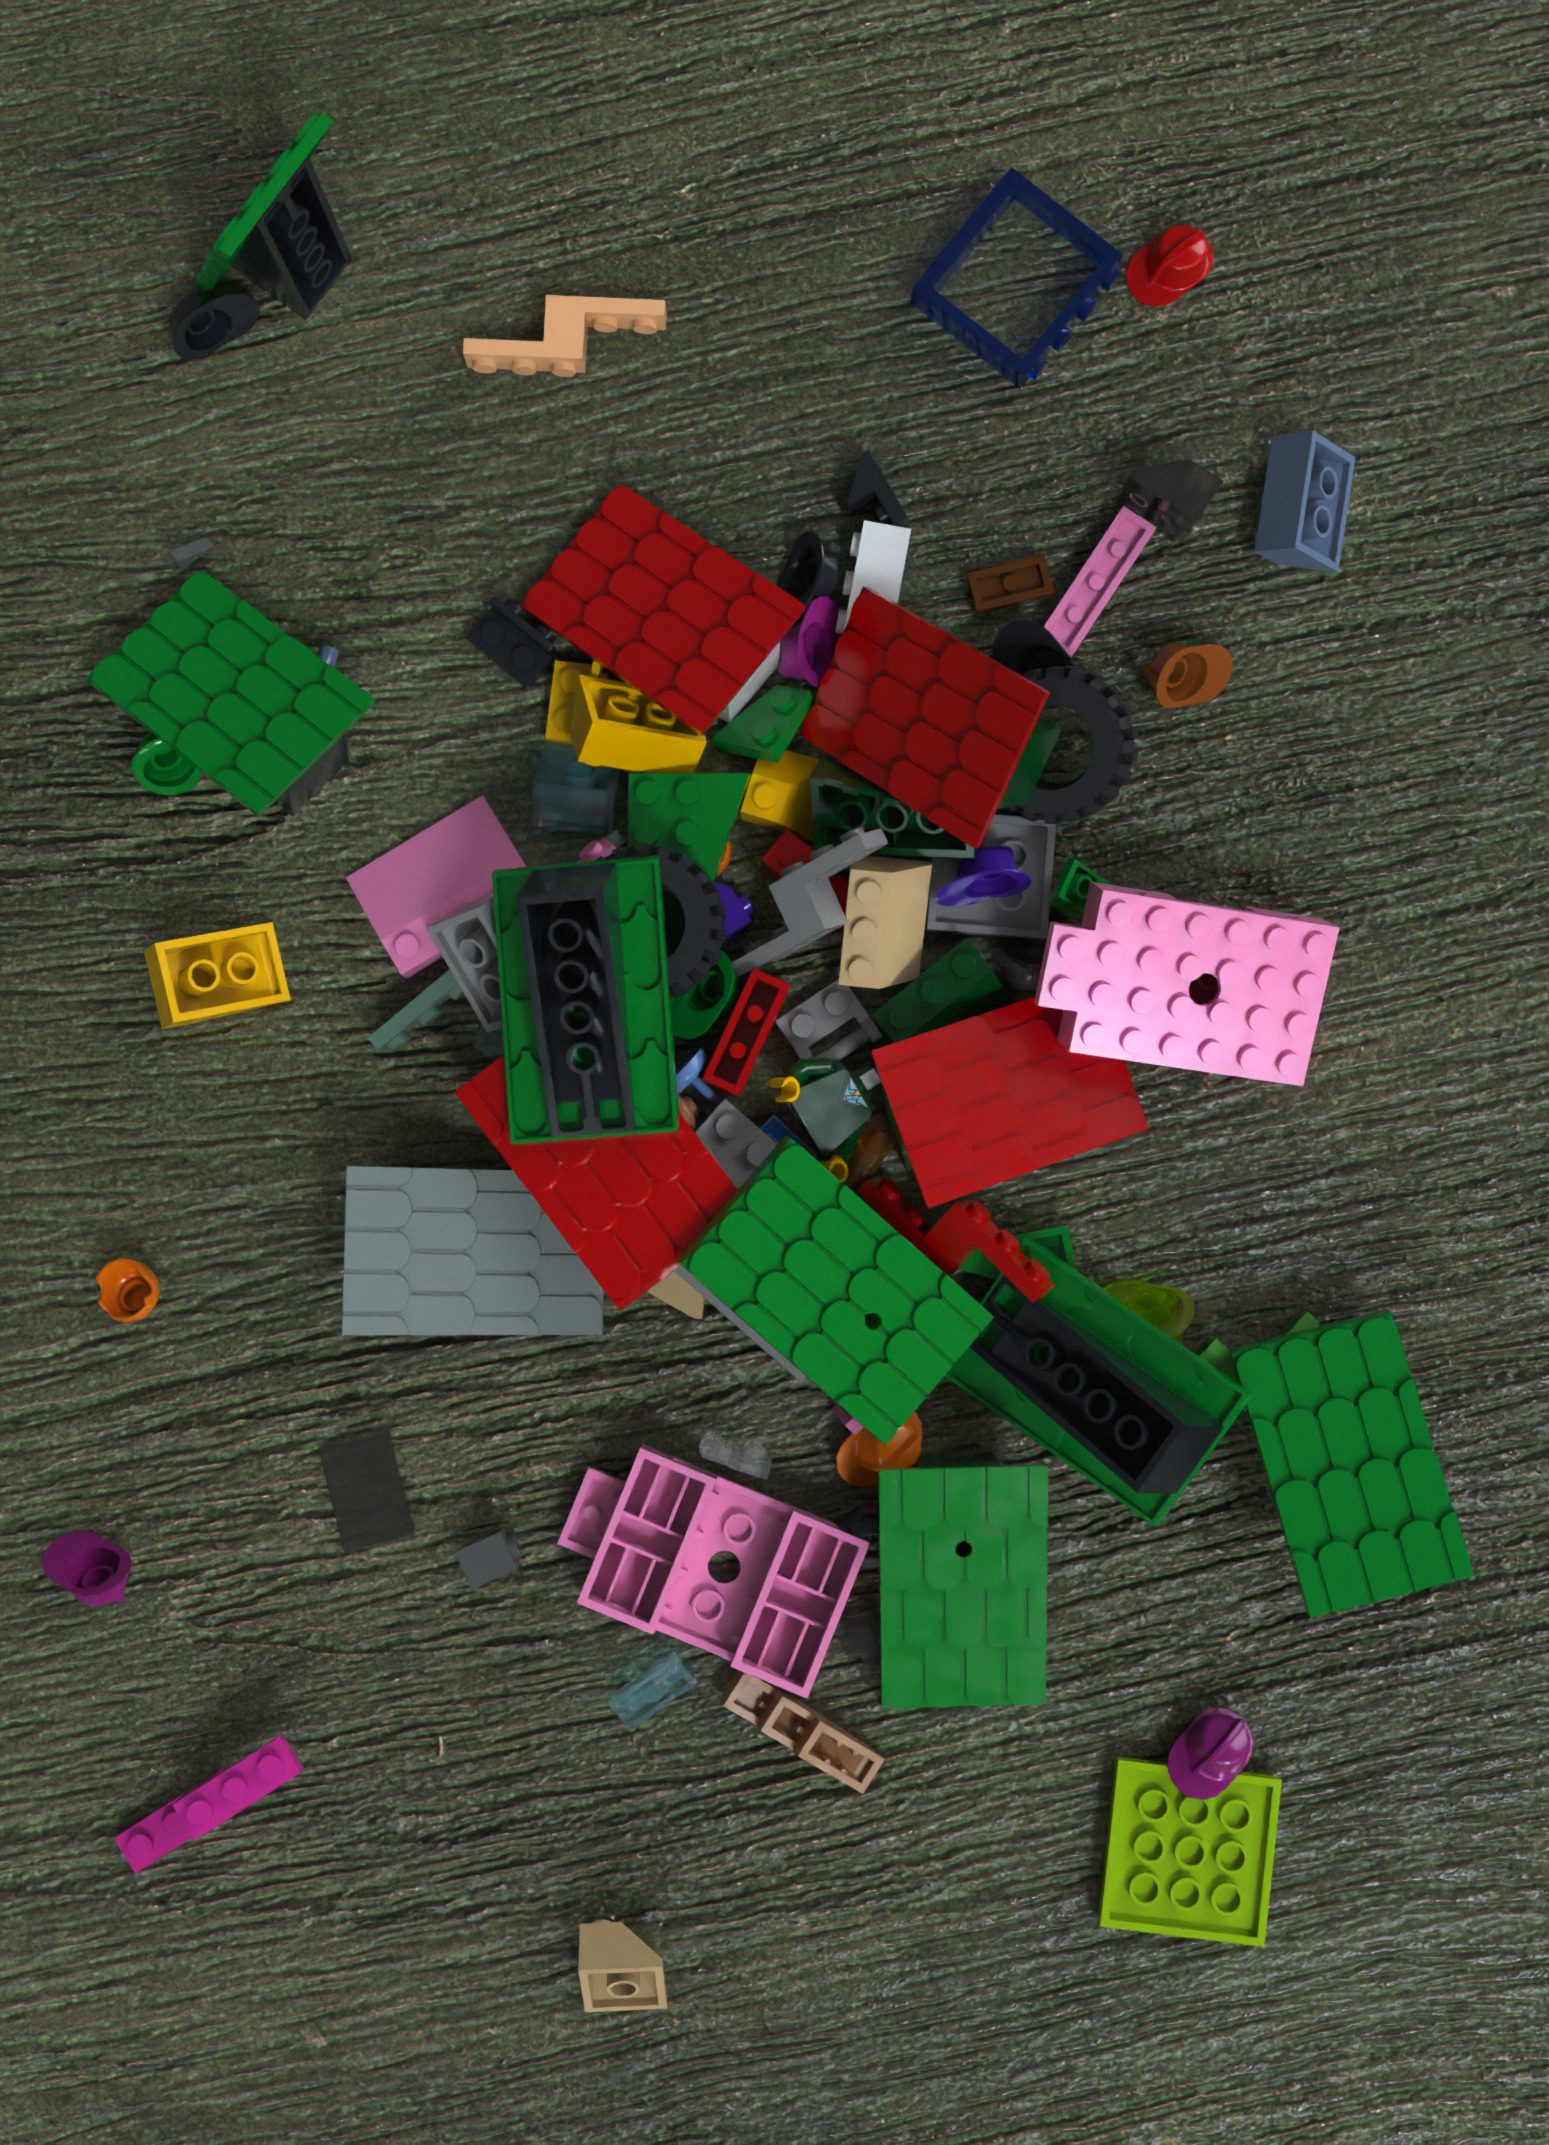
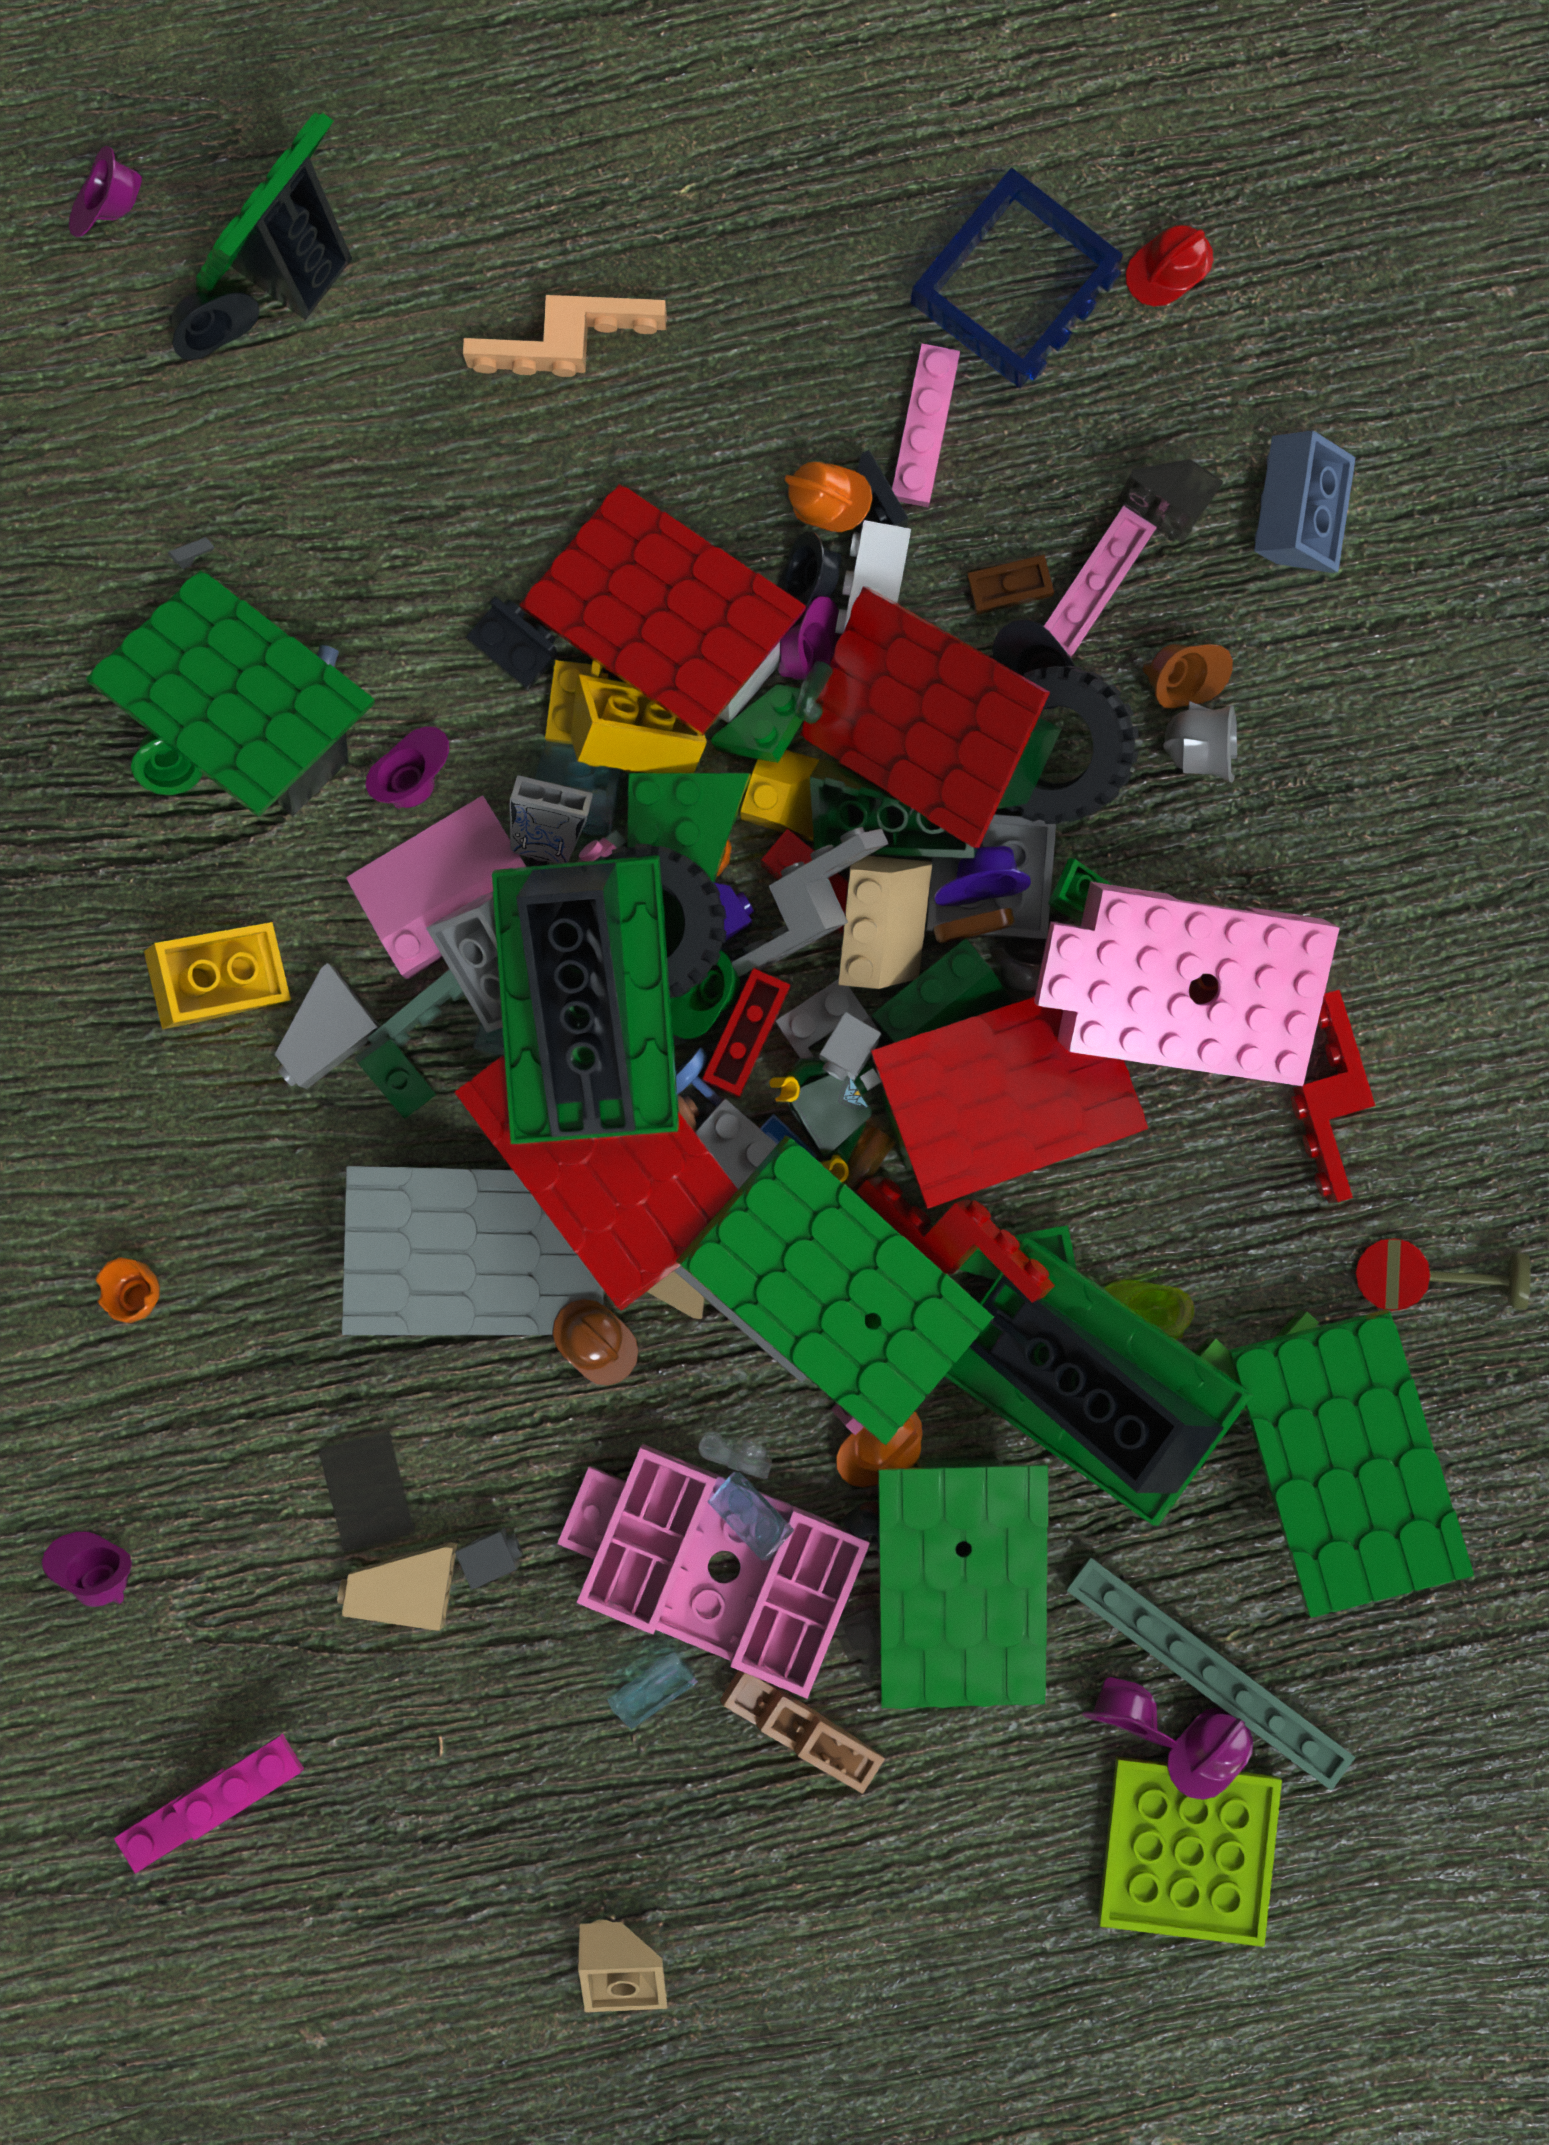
(106, 193): none -> magenta piece
(324, 1031): none -> light grey slope
(395, 1076): none -> dark green plate
(402, 1590): none -> tan slope
(409, 769): none -> magenta piece
(546, 820): none -> light grey torso
(595, 1342): none -> dark orange piece
(750, 1516): none -> clear light blue plate
(810, 690): none -> clear green arm
(829, 496): none -> orange piece
(849, 1048): none -> light grey slope
(925, 424): none -> bright pink plate
(974, 925): none -> reddish brown tile
(1129, 1708): none -> magenta piece
(1203, 740): none -> light grey helmet
(1210, 1673): none -> sand green plate
(1332, 1098): none -> red bracket
(1397, 1276): none -> piece

